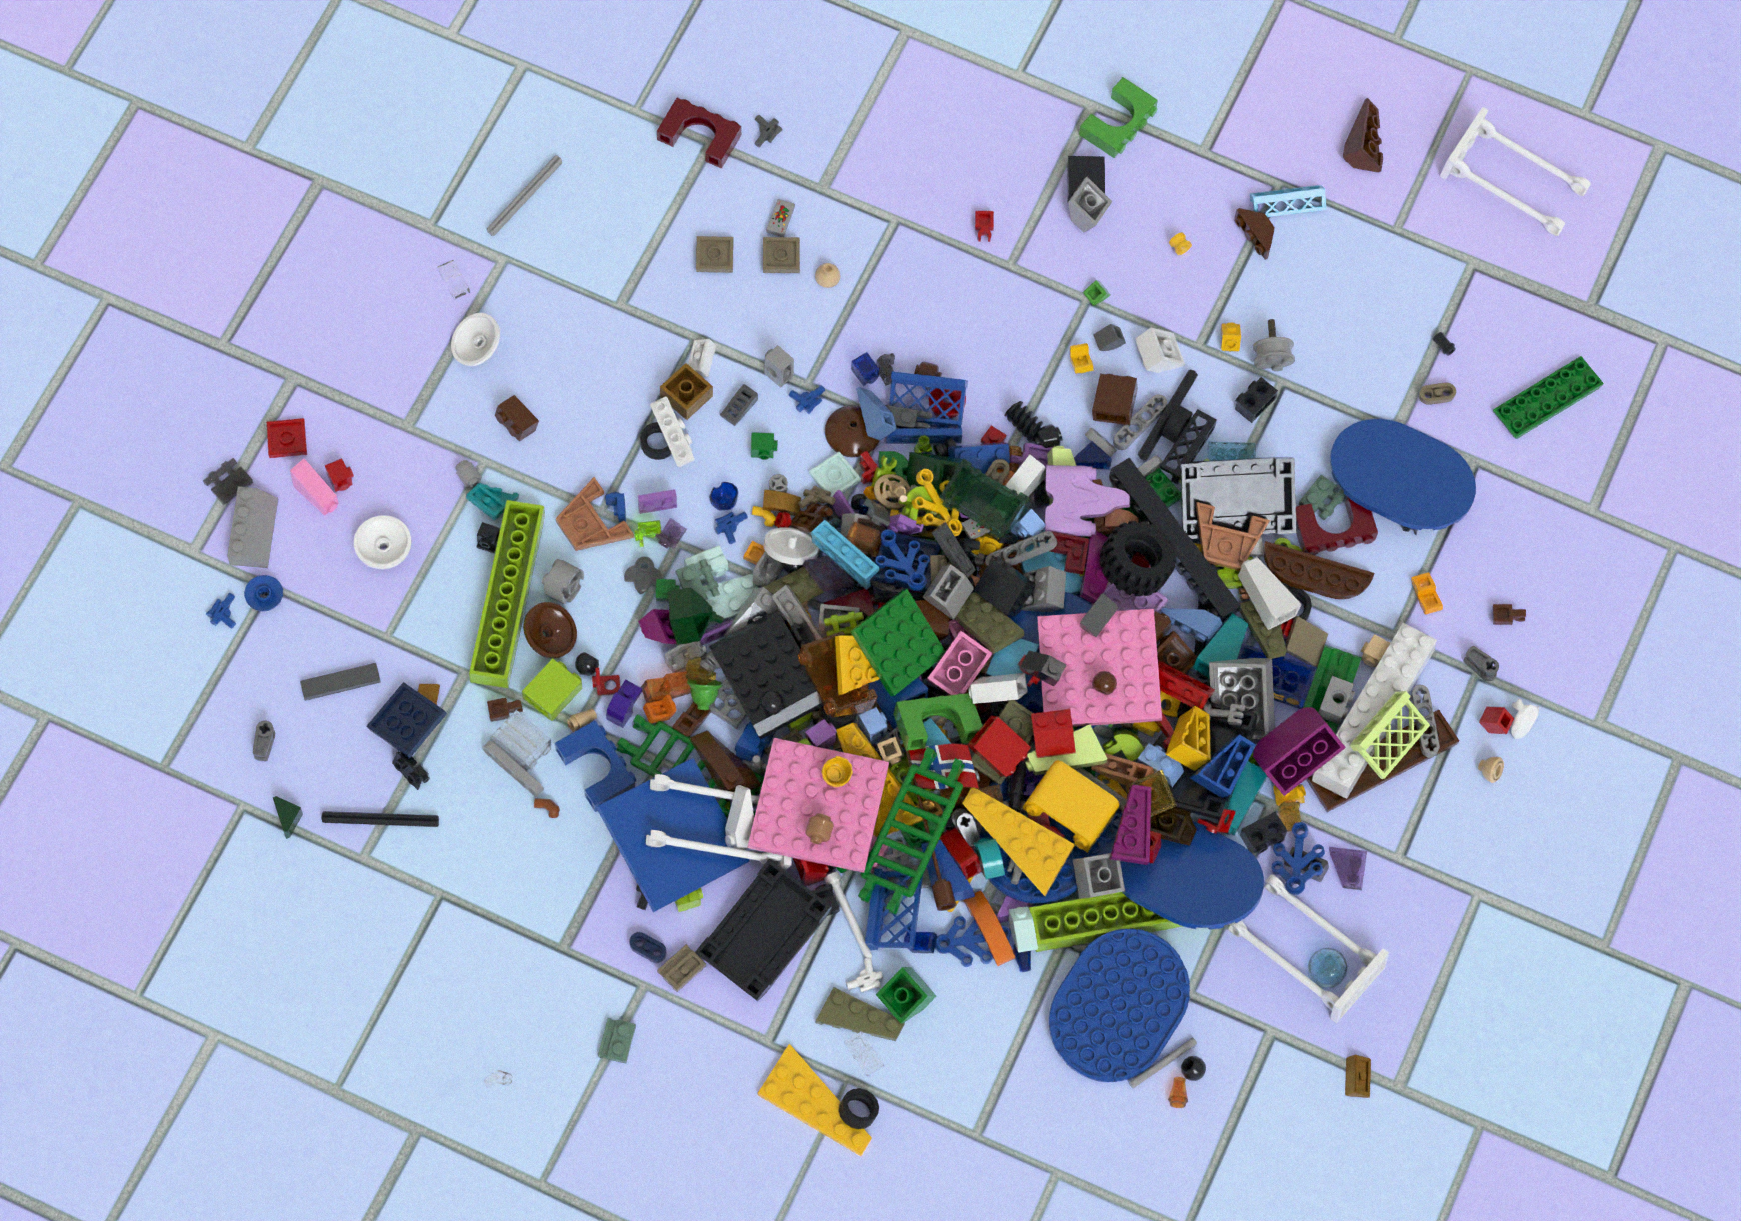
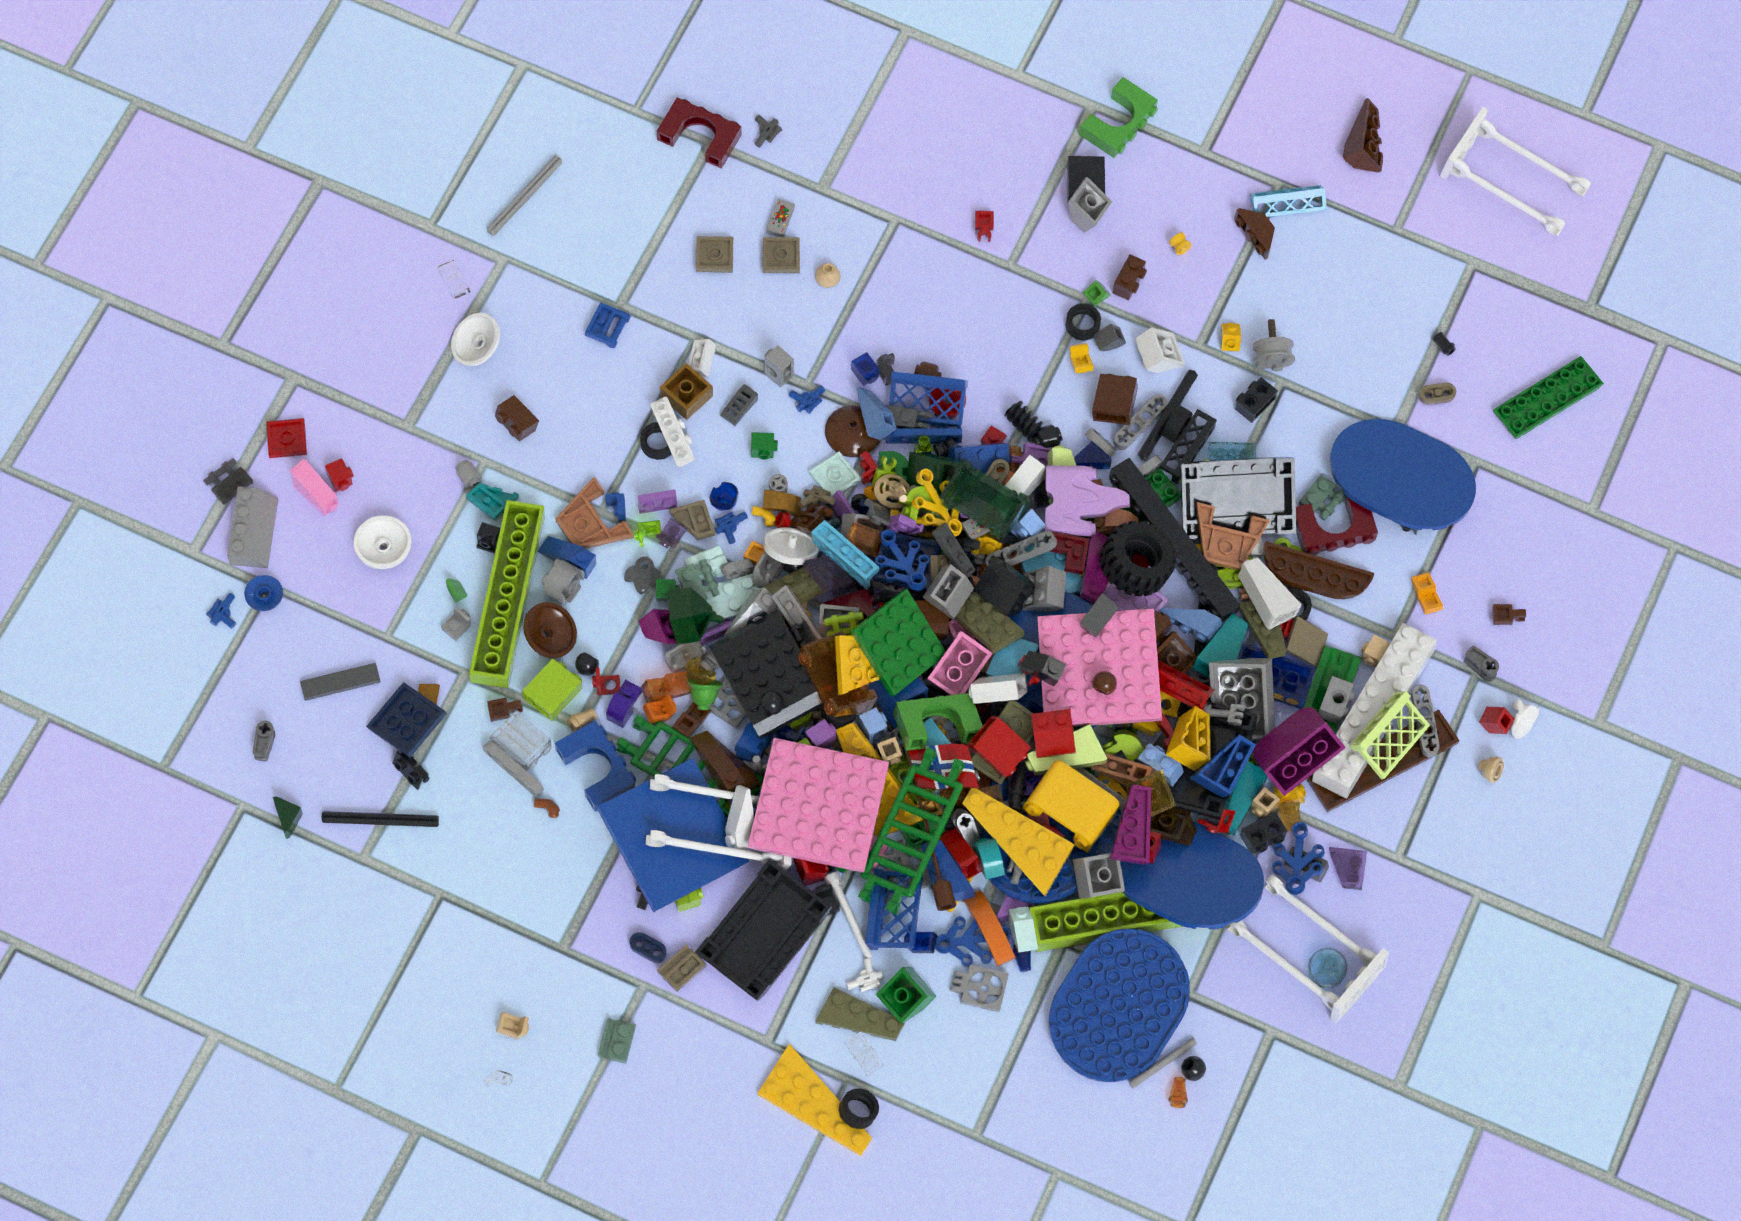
(456, 589): none -> bright green slope
(457, 624): none -> light grey bracket
(512, 1026): none -> tan bracket
(569, 552): none -> blue slope
(602, 321): none -> blue plate
(694, 518): none -> dark tan wing
(737, 569): none -> light grey beam
(789, 734): none -> clear blue bracket
(819, 828): medium nougat head -> none
(837, 771): yellow hair -> none
(965, 985): none -> light grey piece
(1086, 309): none -> black tyre
(1129, 277): none -> reddish brown brick
(1264, 803): none -> tan brick
(1358, 1076): pearl gold slope -> none

